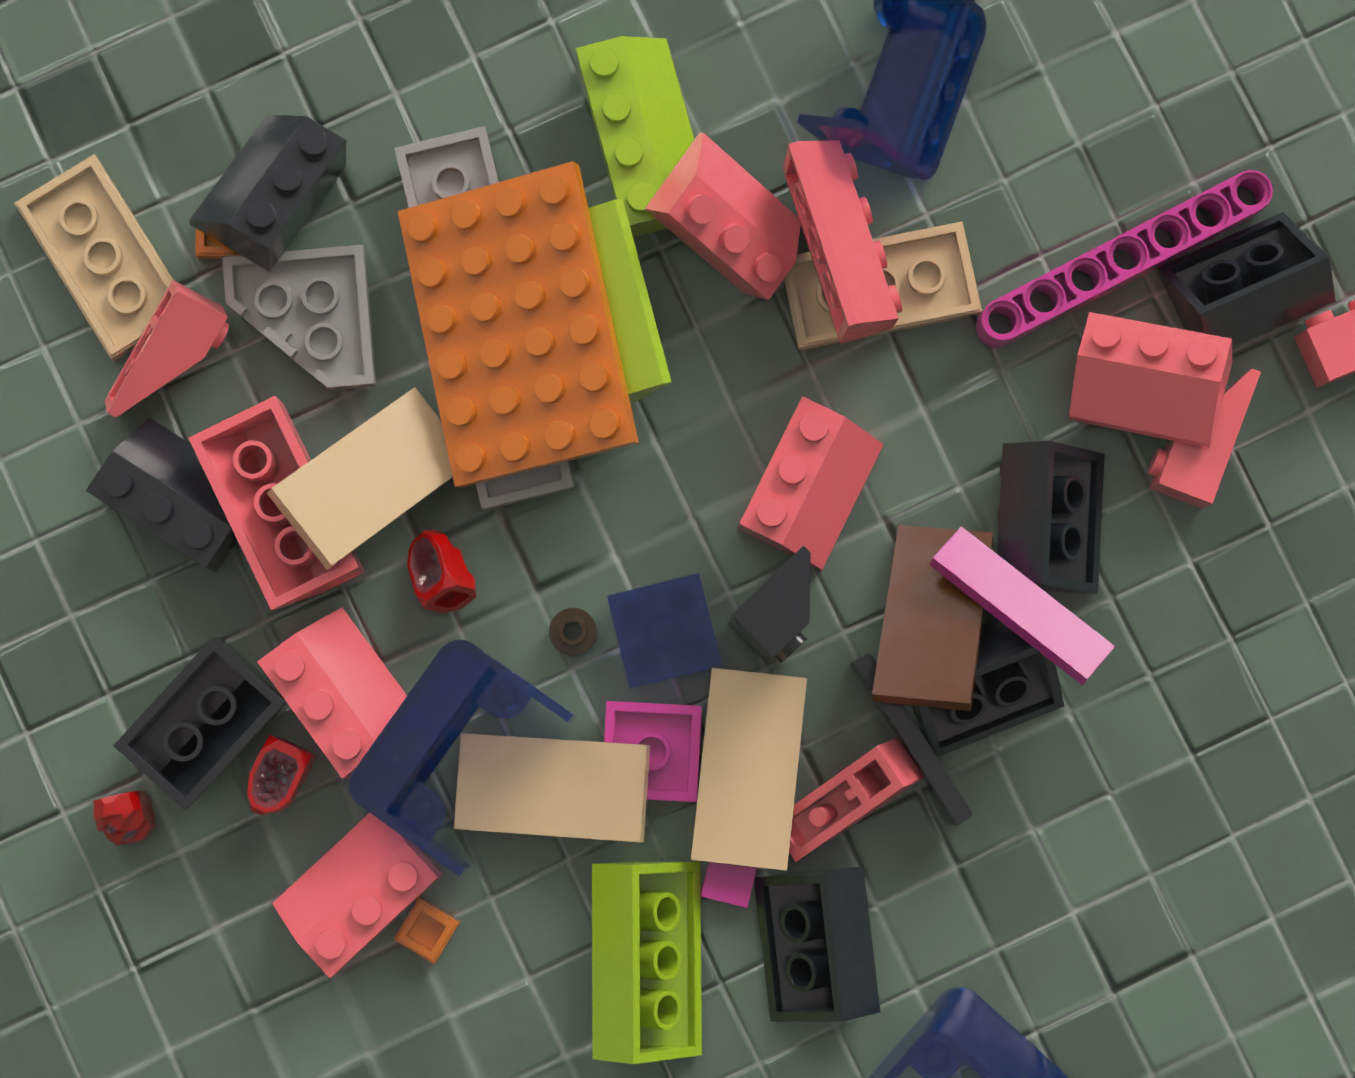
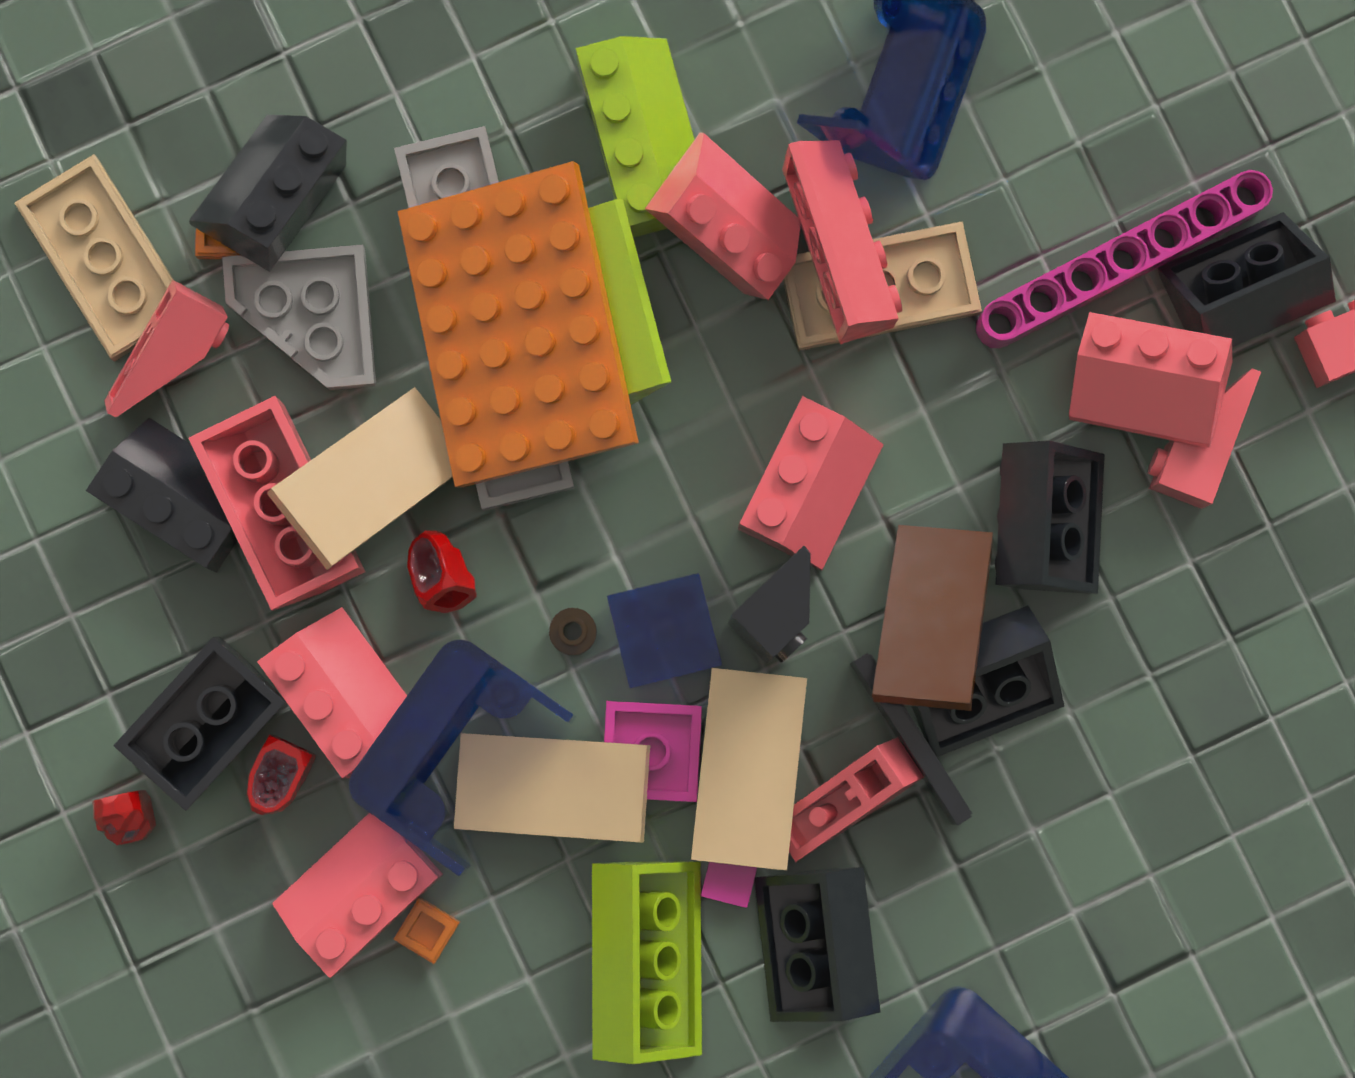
(1022, 605): tile -> none

